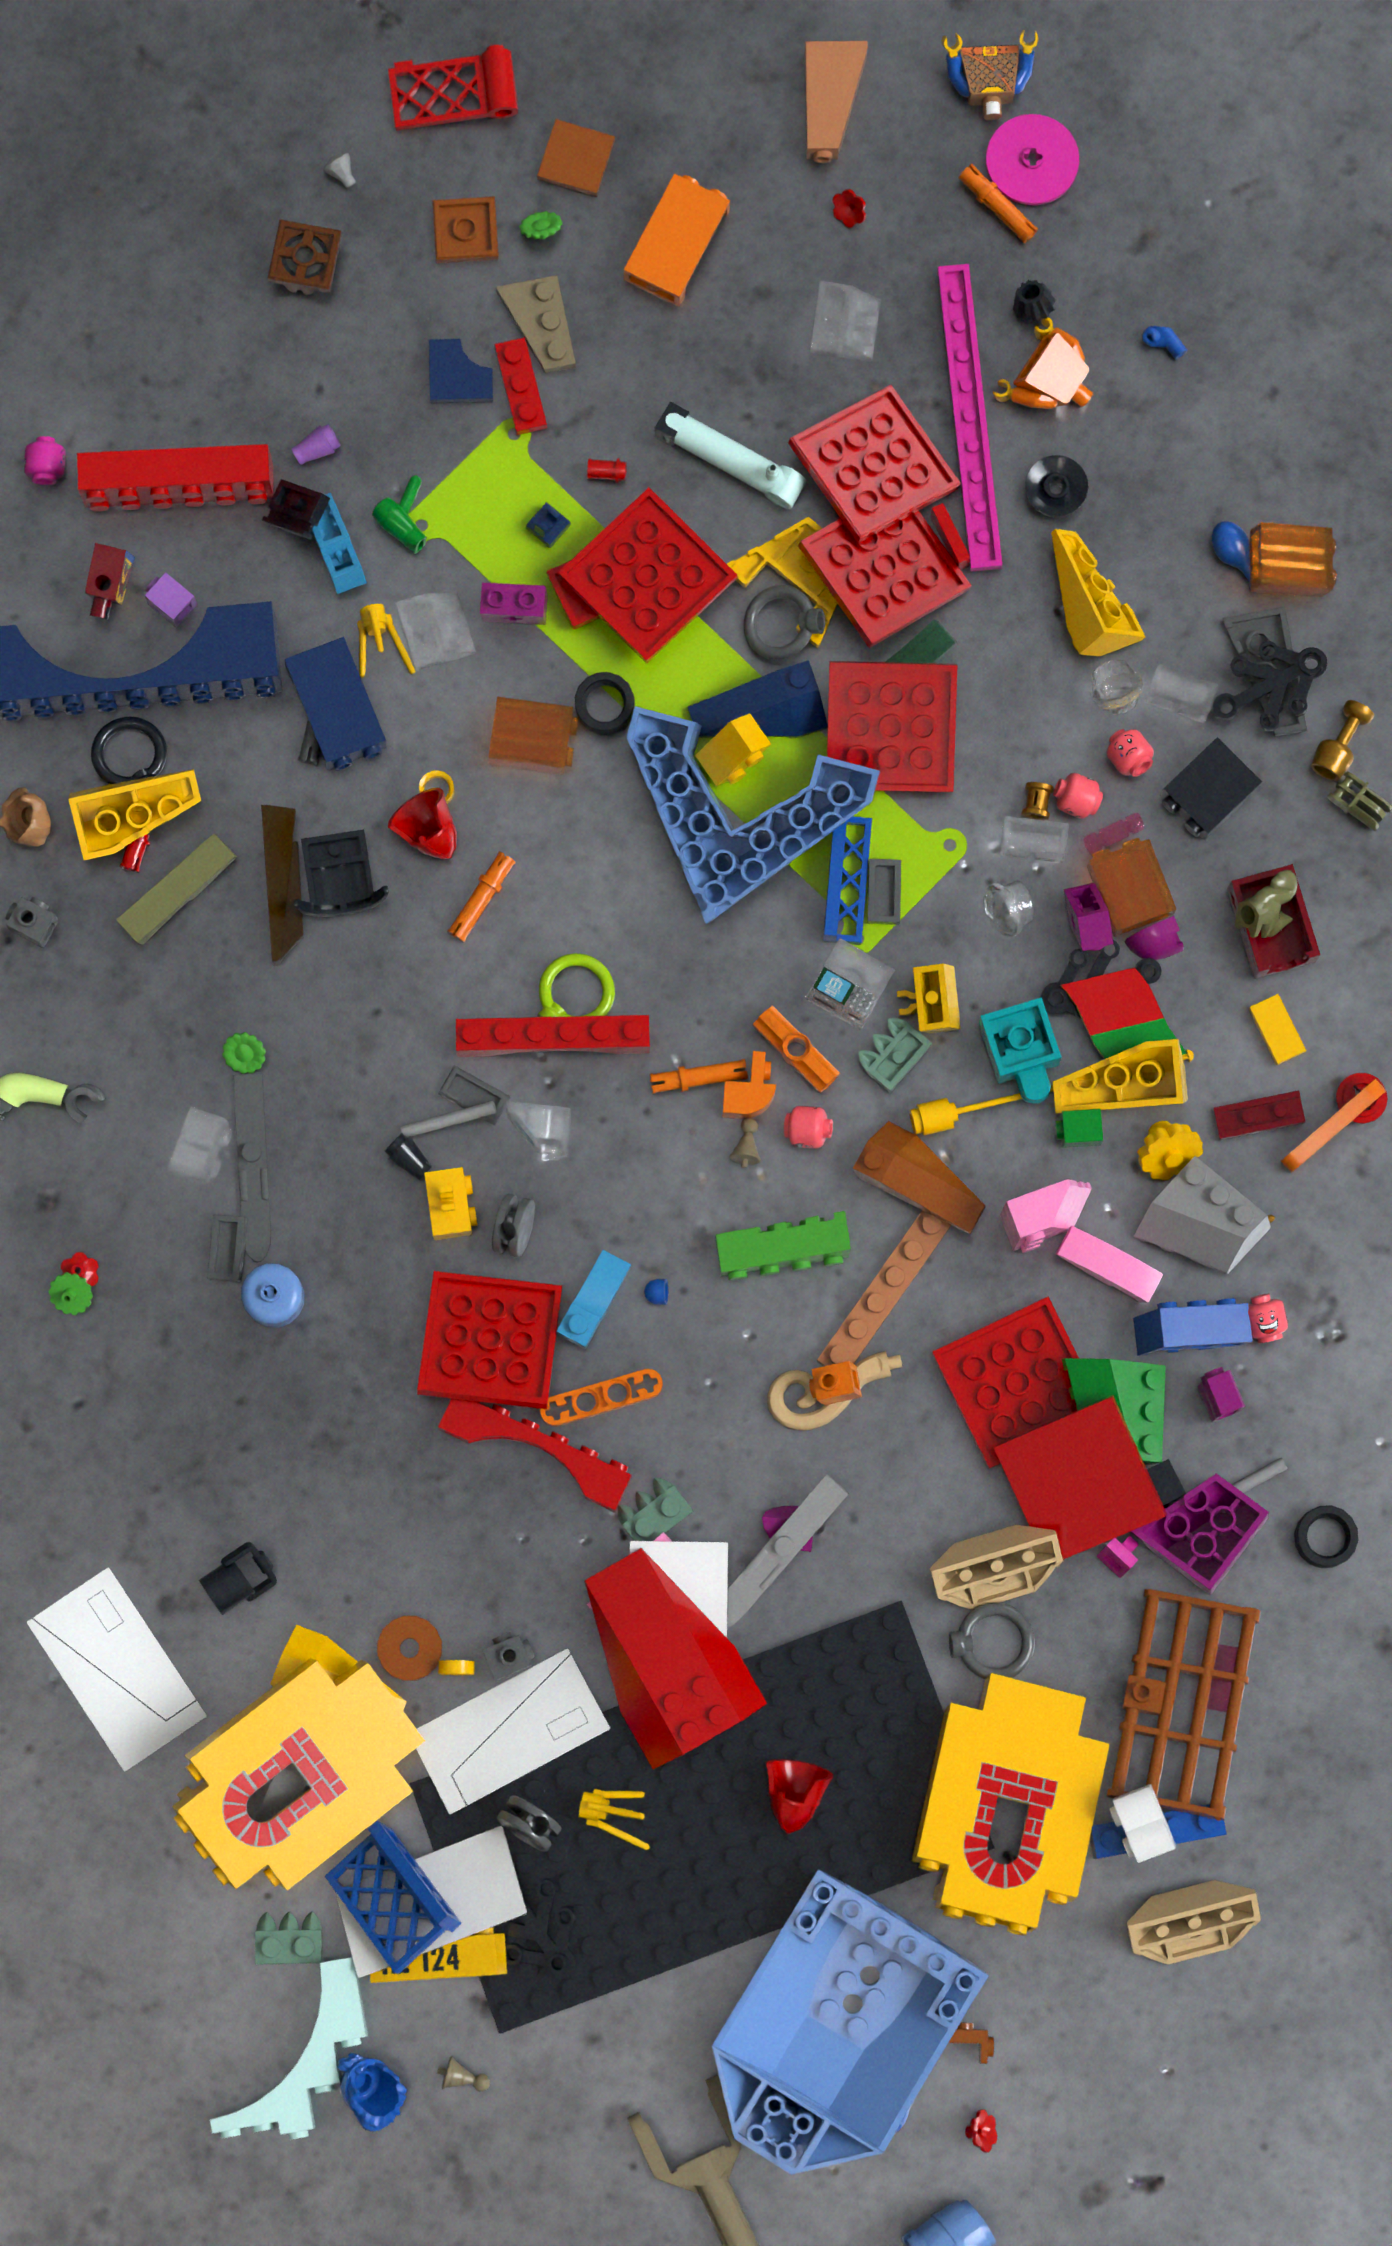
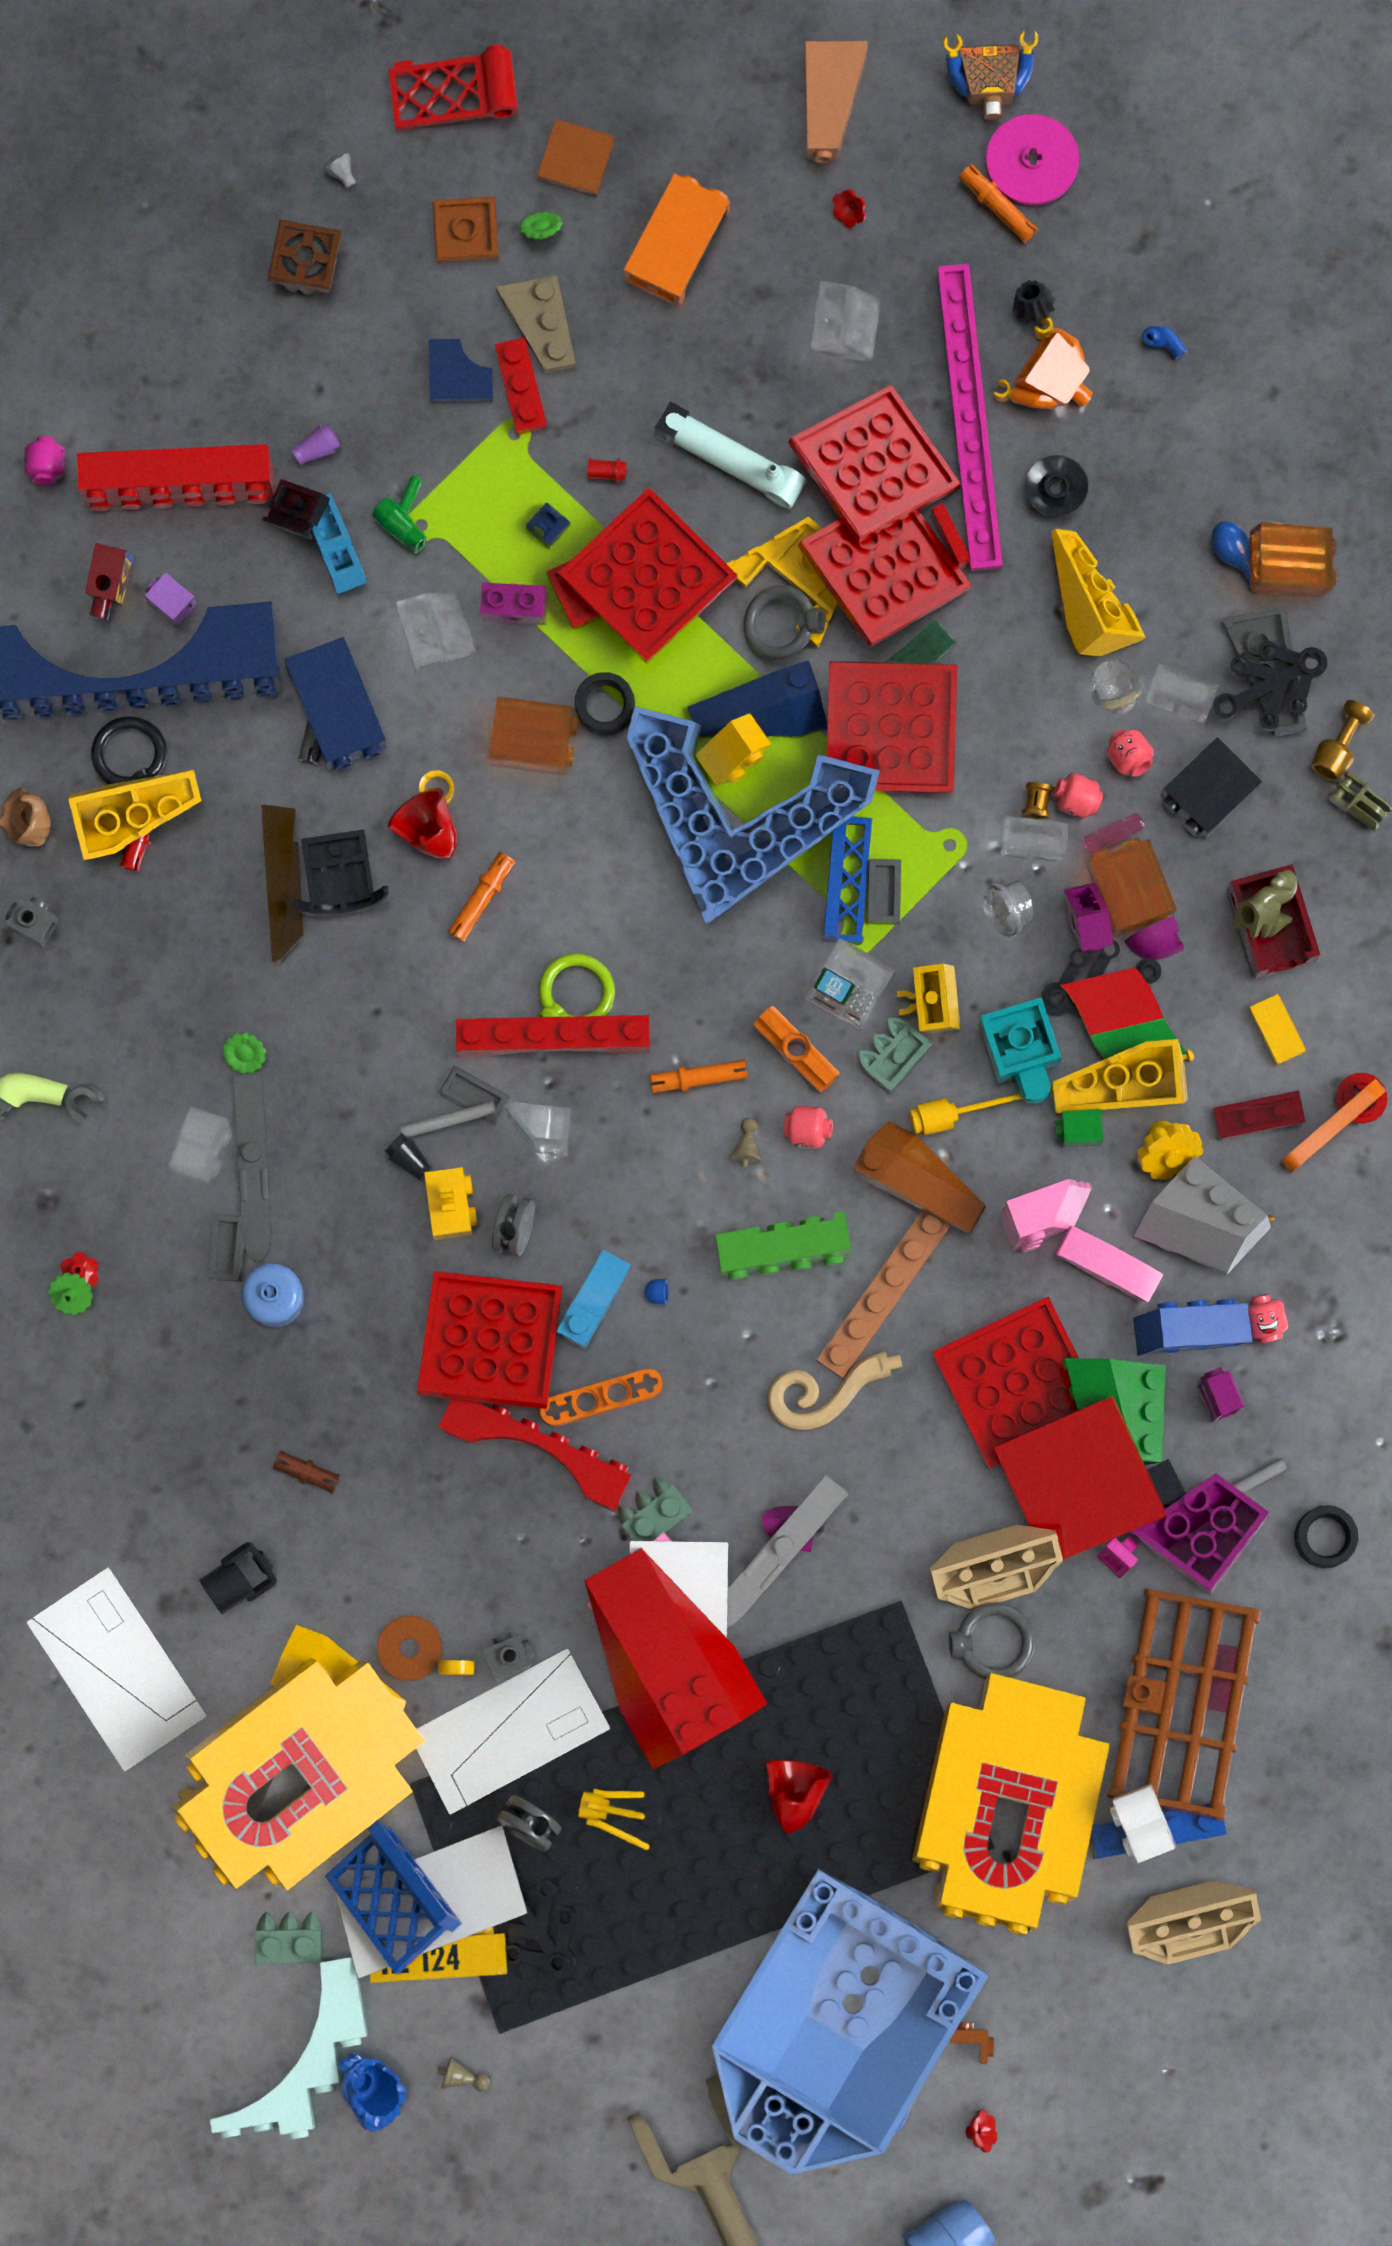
(176, 889): olive slope -> none
(306, 1472): none -> copper pin
(374, 622): yellow plant -> none
(750, 1098): orange brick -> none
(835, 1383): orange brick -> none

